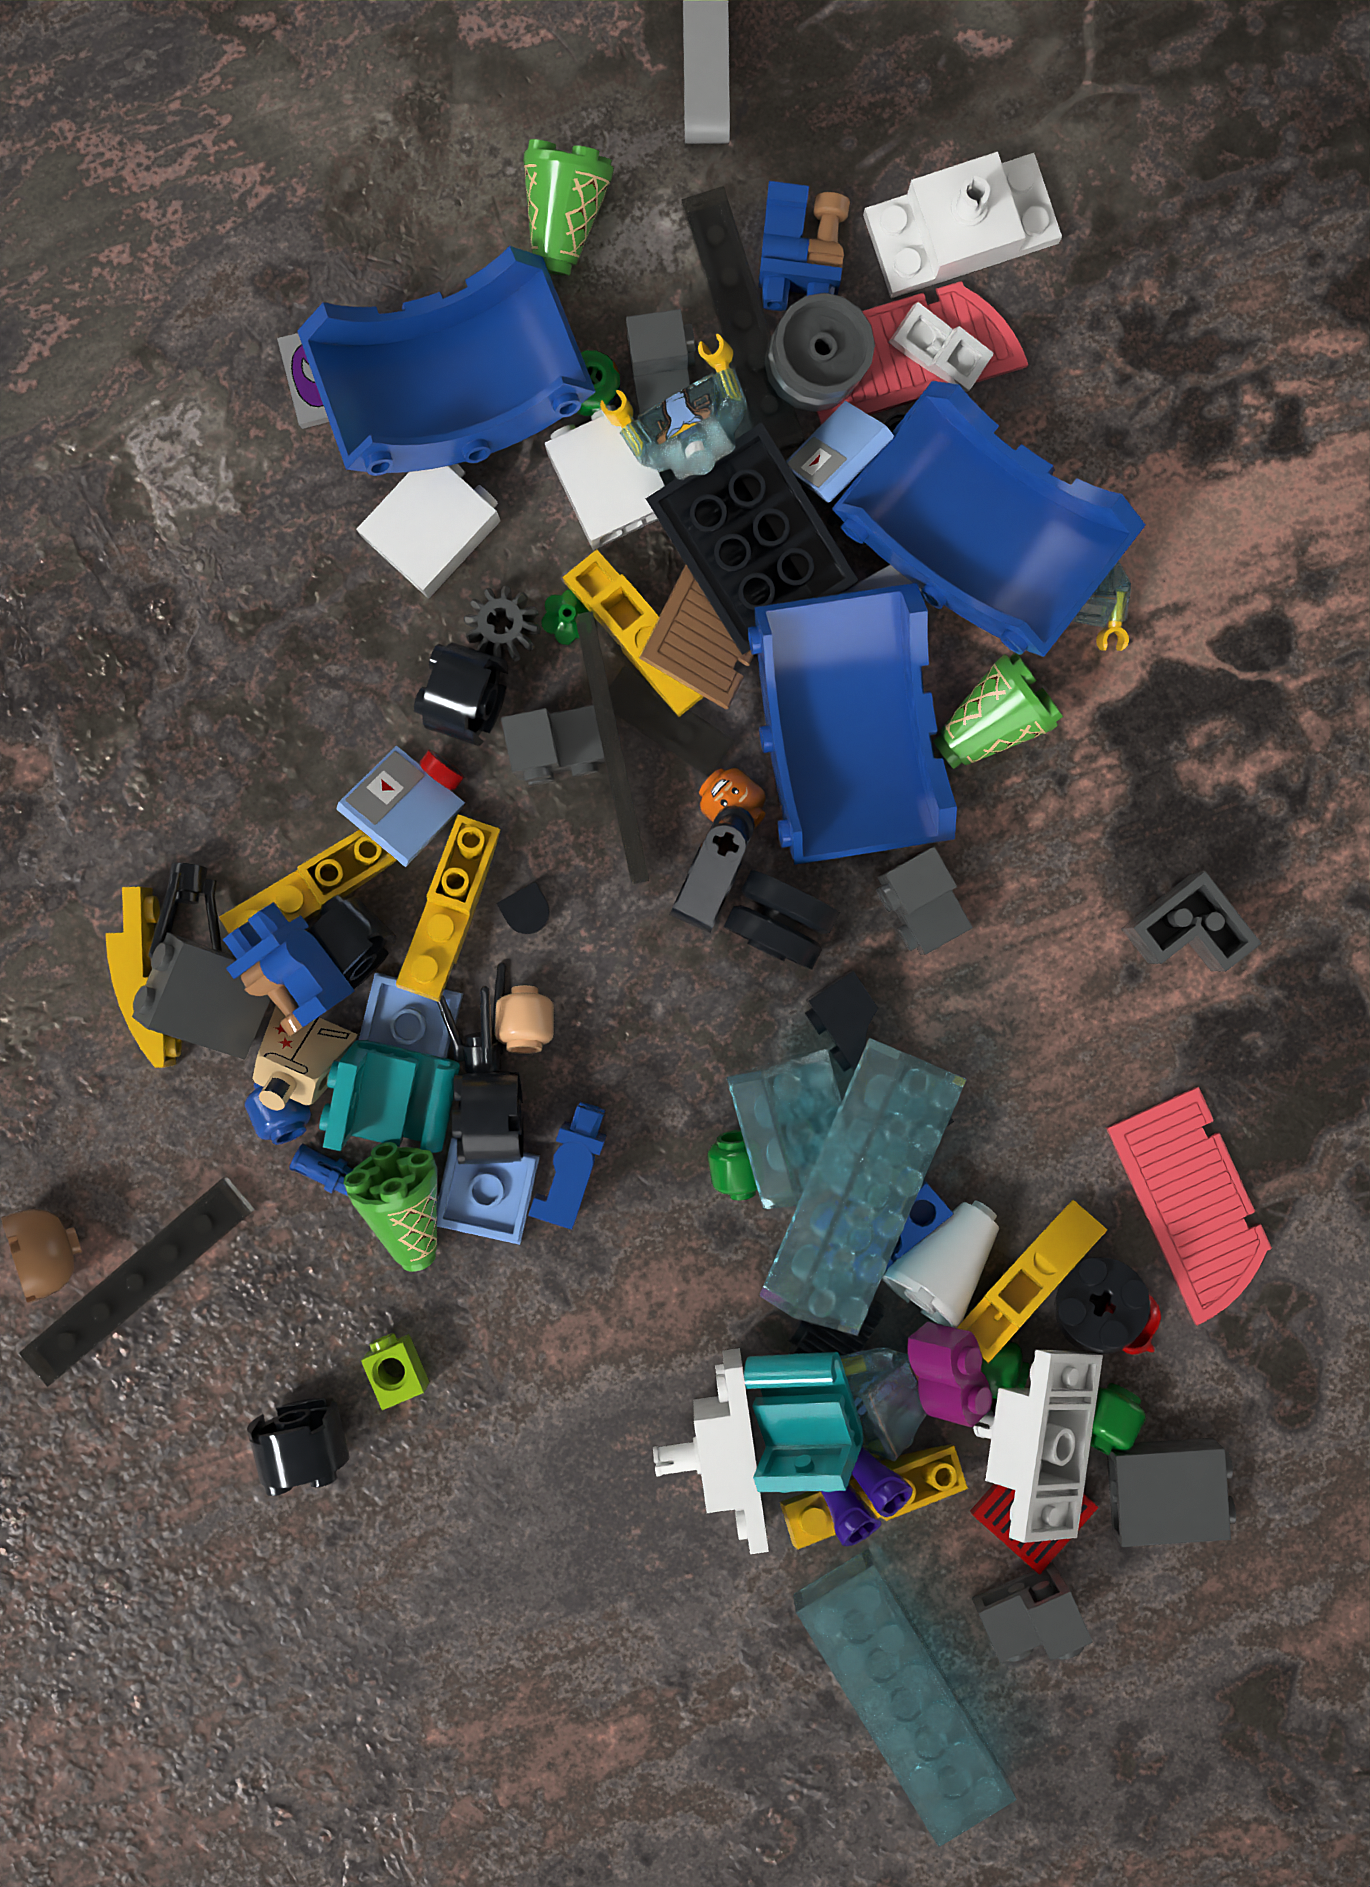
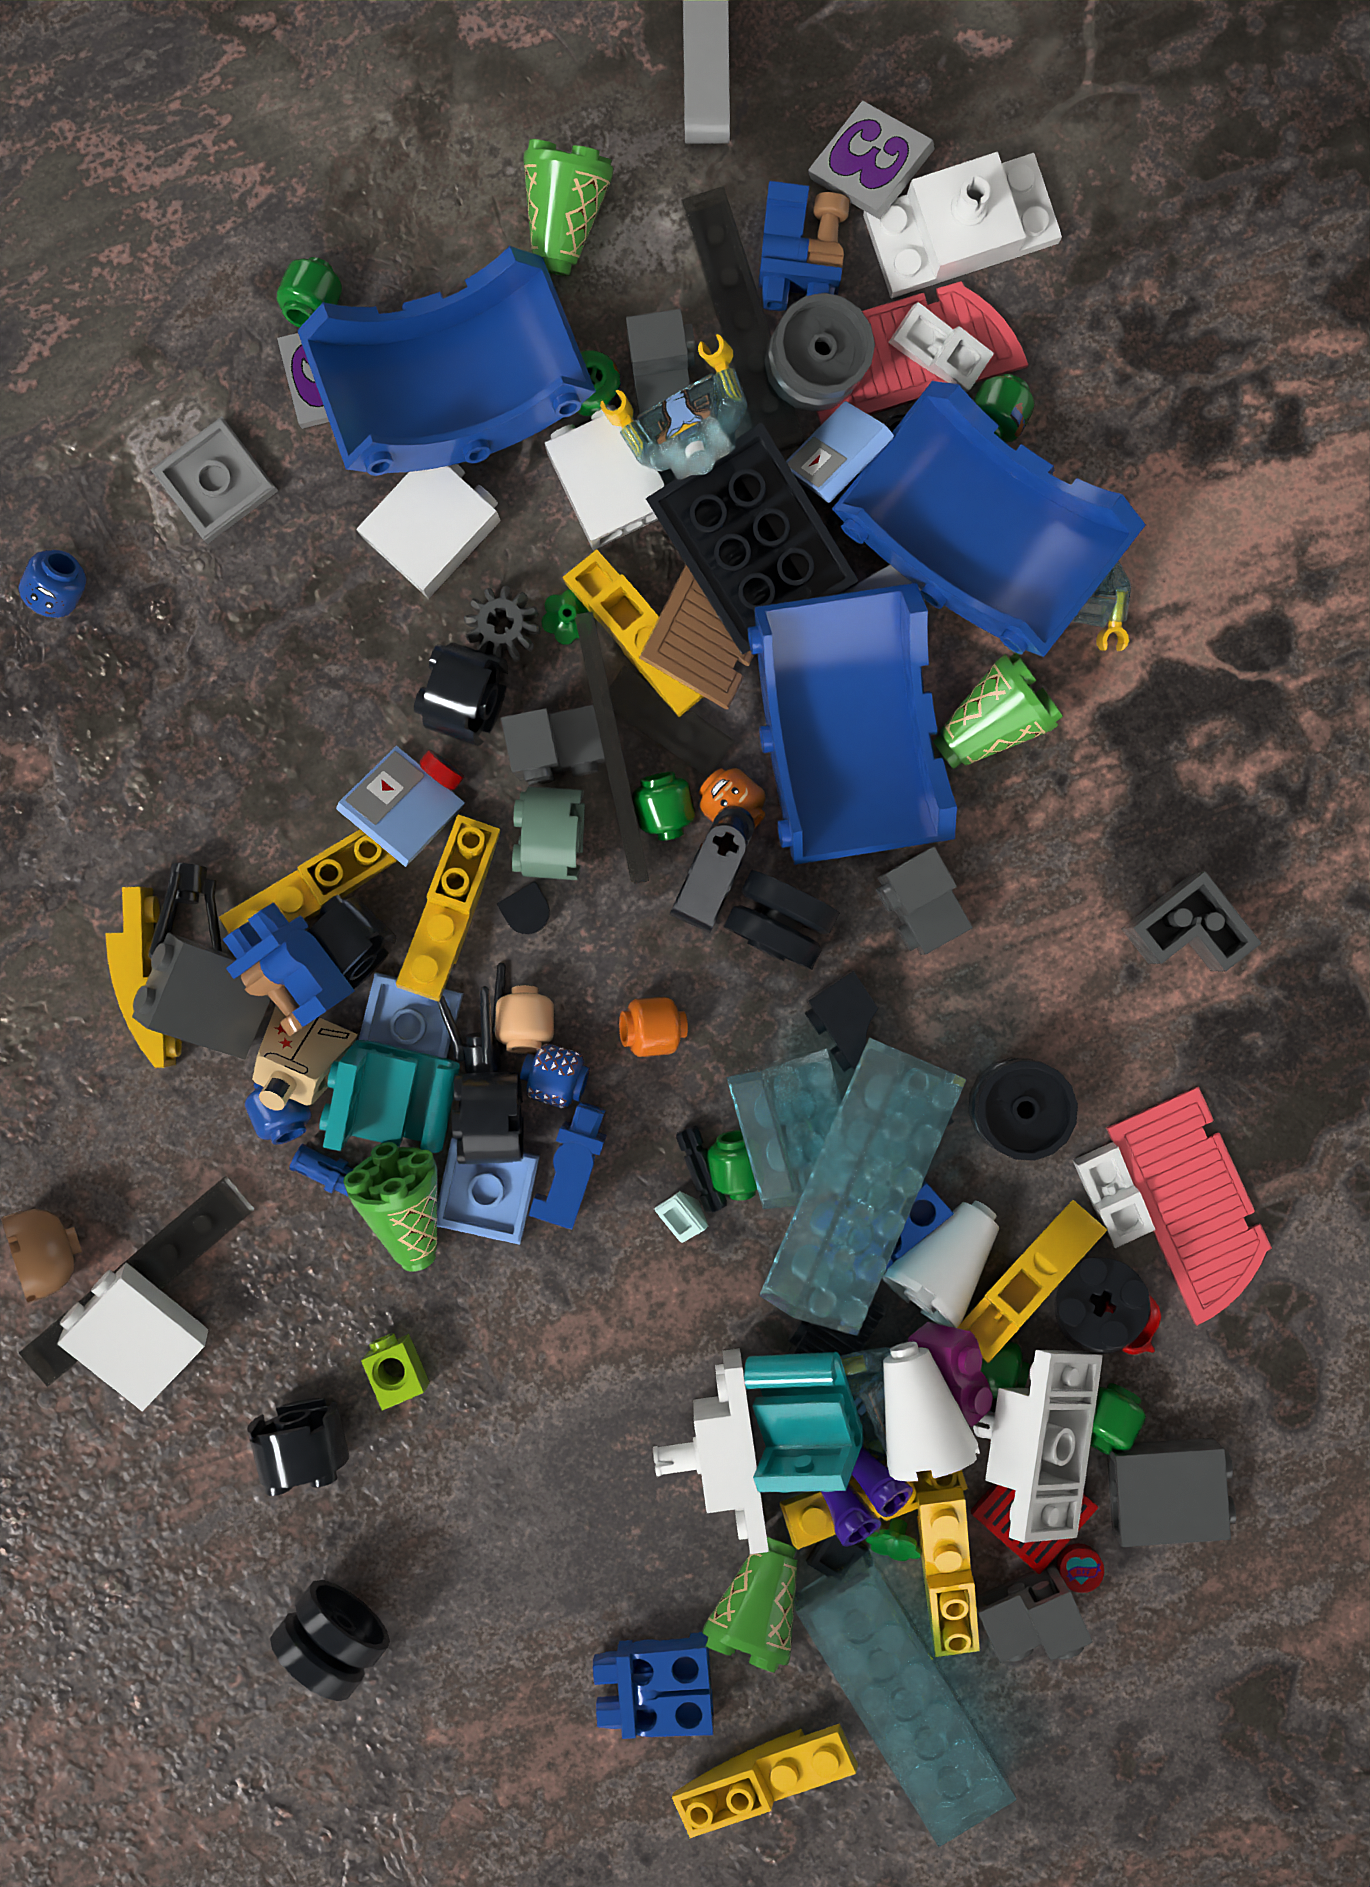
(52, 583): none -> blue head
(132, 1335): none -> white brick
(214, 480): none -> light grey tile
(306, 287): none -> green head
(329, 1640): none -> black wheel
(550, 833): none -> sand green brick
(555, 1075): none -> blue head
(652, 1026): none -> orange head
(660, 1688): none -> blue hips
(663, 805): none -> green head
(682, 1216): none -> light aqua slope
(698, 1166): none -> black axle
(758, 1609): none -> bright green cone
(762, 1775): none -> yellow slope
(831, 1554): none -> black tile
(871, 159): none -> light grey tile
(894, 1542): none -> green plant
(922, 1417): none -> white cone
(947, 1571): none -> yellow slope
(1007, 403): none -> green head
(1050, 1111): none -> black wheel
(1080, 1568): none -> red tile
(1114, 1194): none -> white slope

